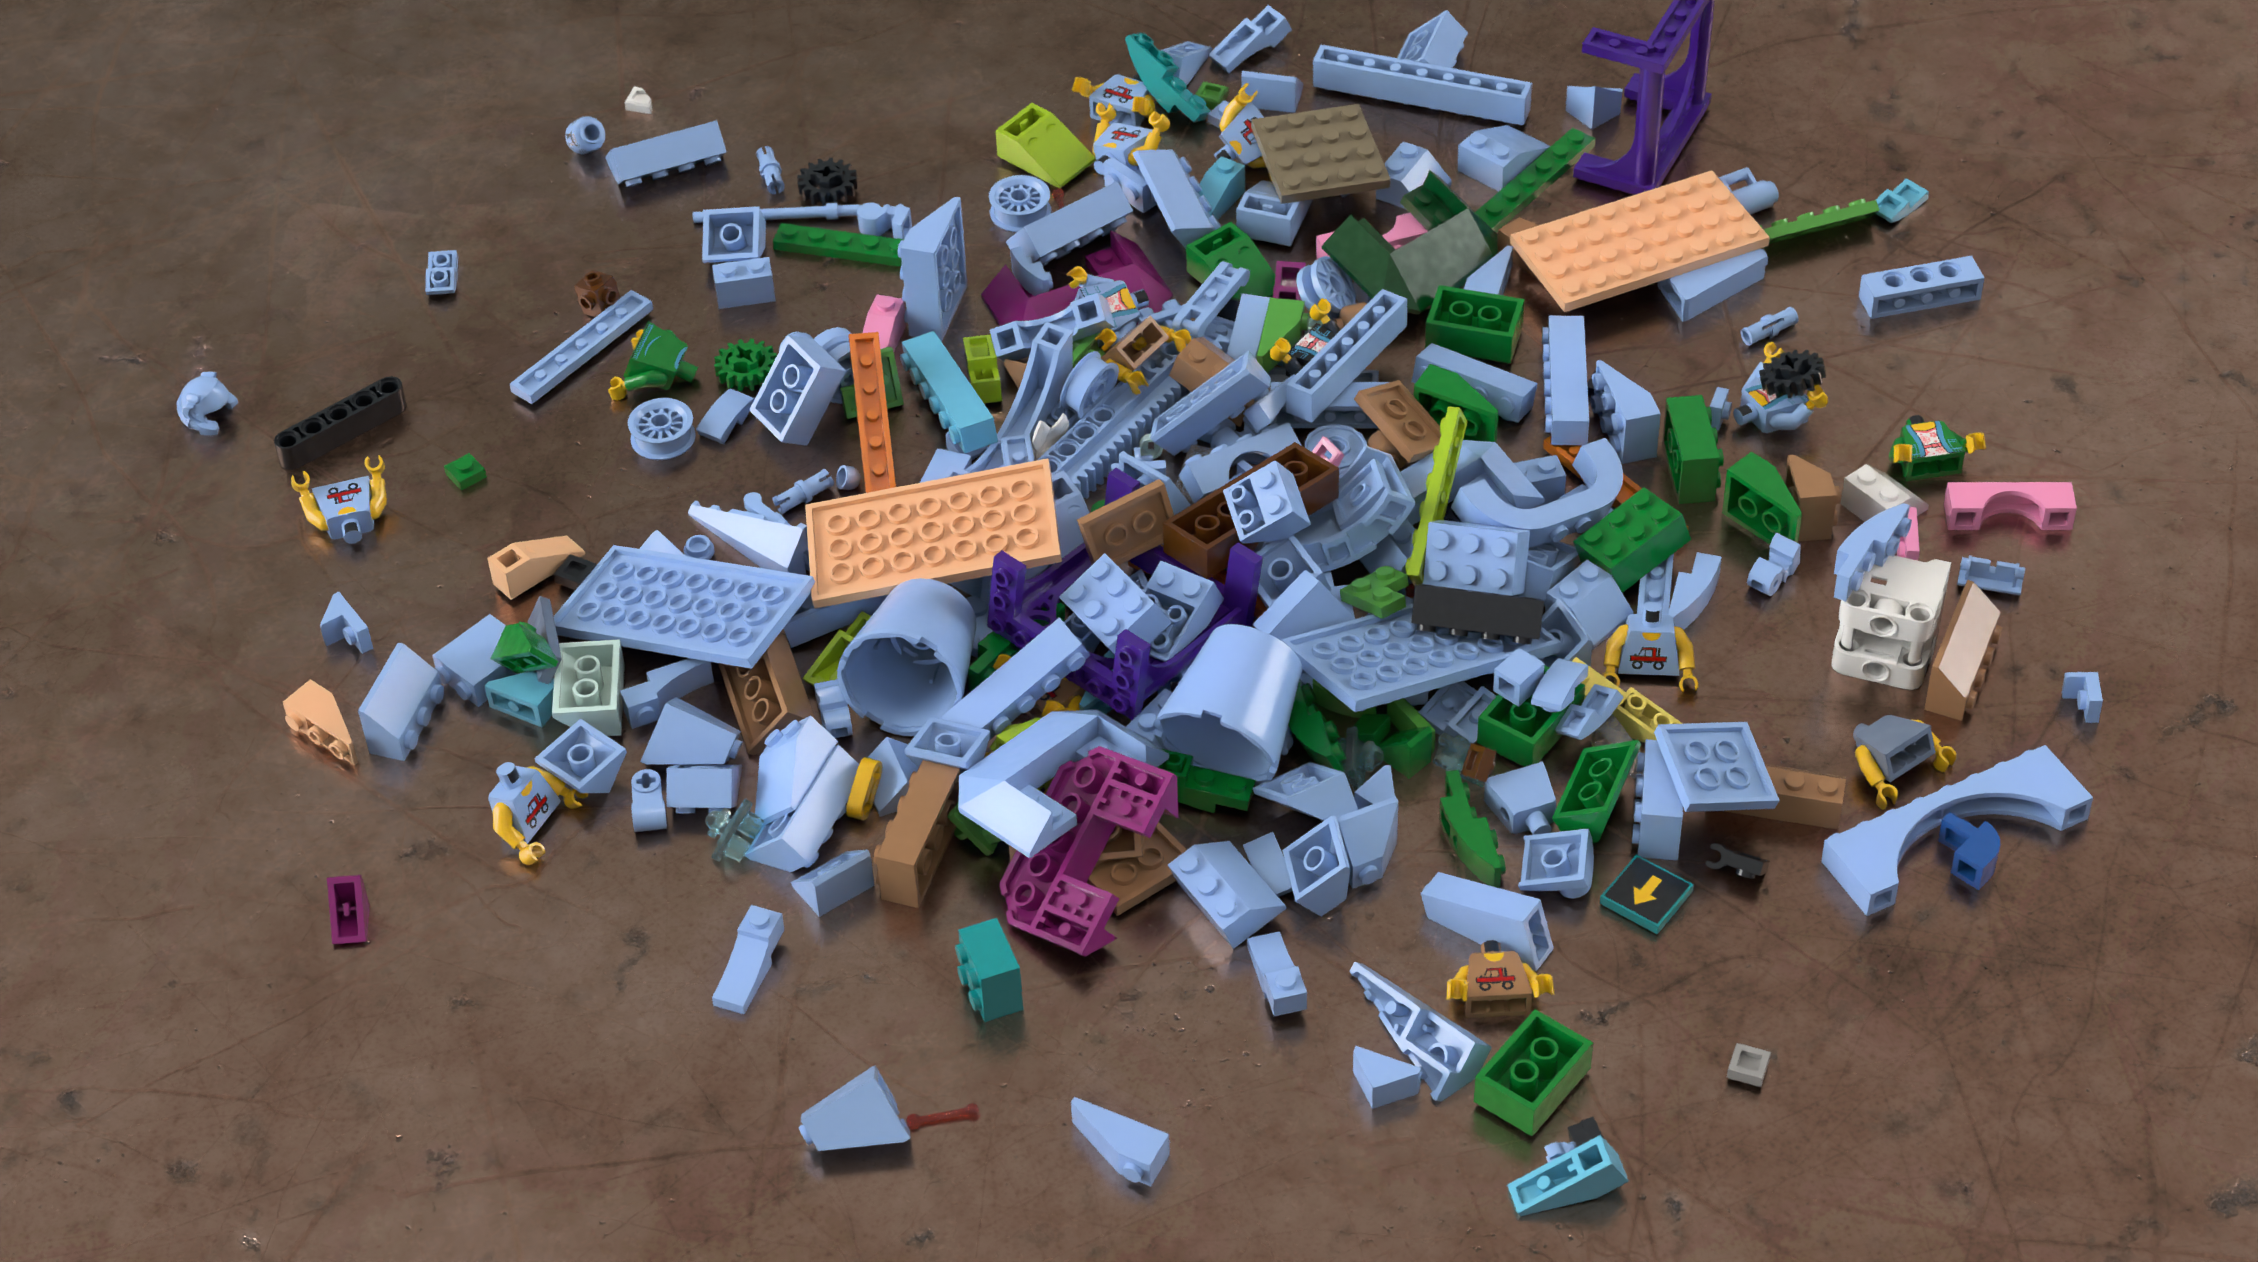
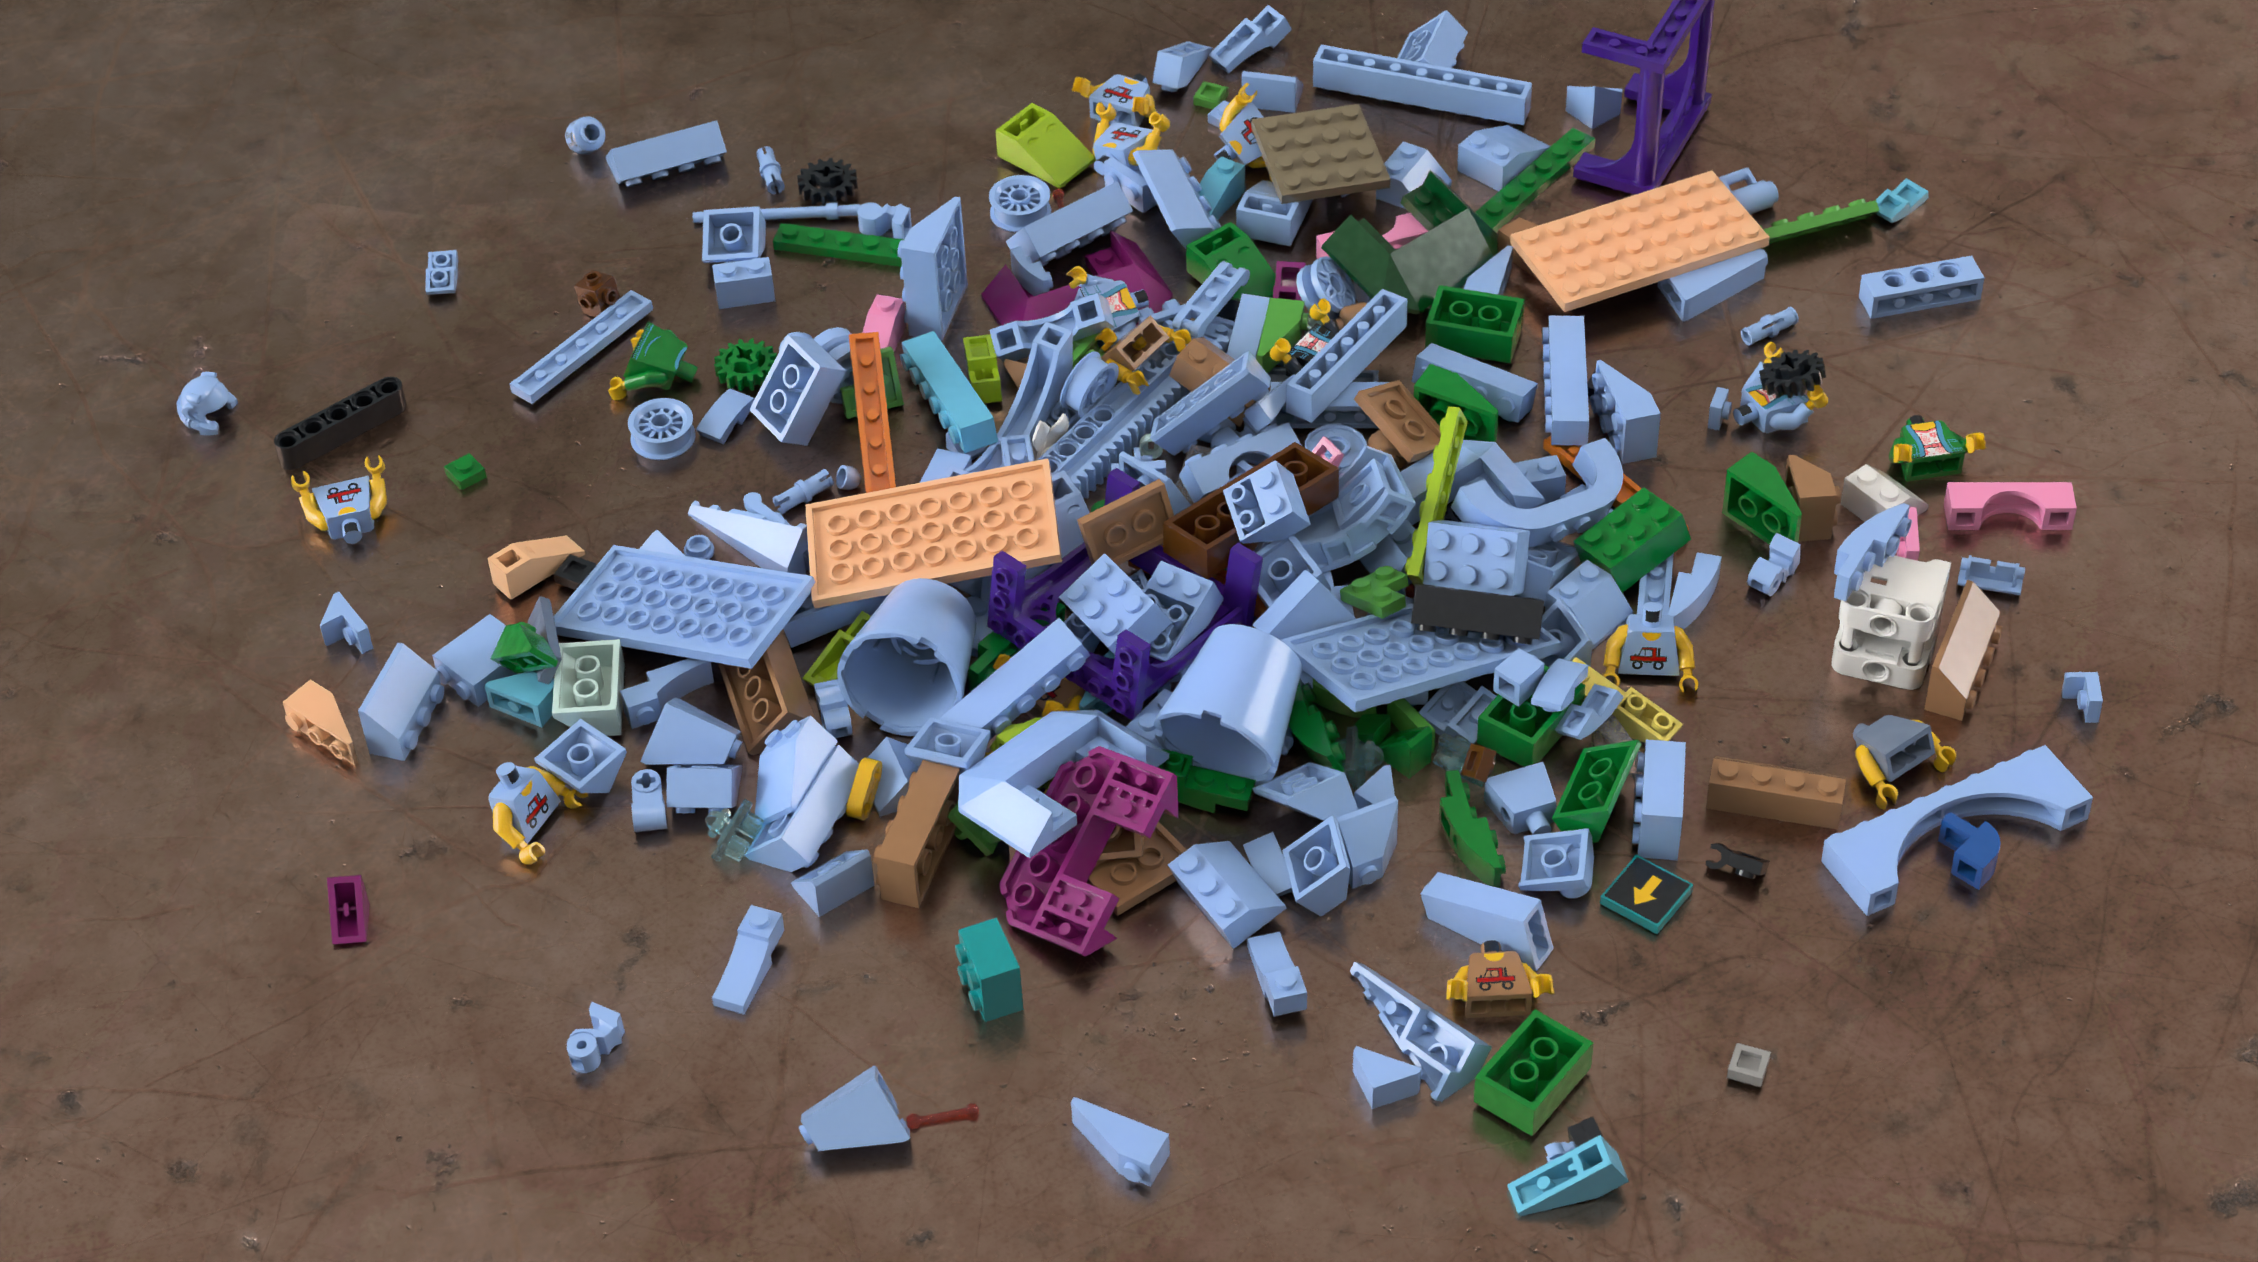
(588, 1044): none -> light blue leg
(638, 101): white tile -> none
(1157, 74): teal slope -> none
(1692, 449): green brick -> none
(1716, 766): light blue plate -> none

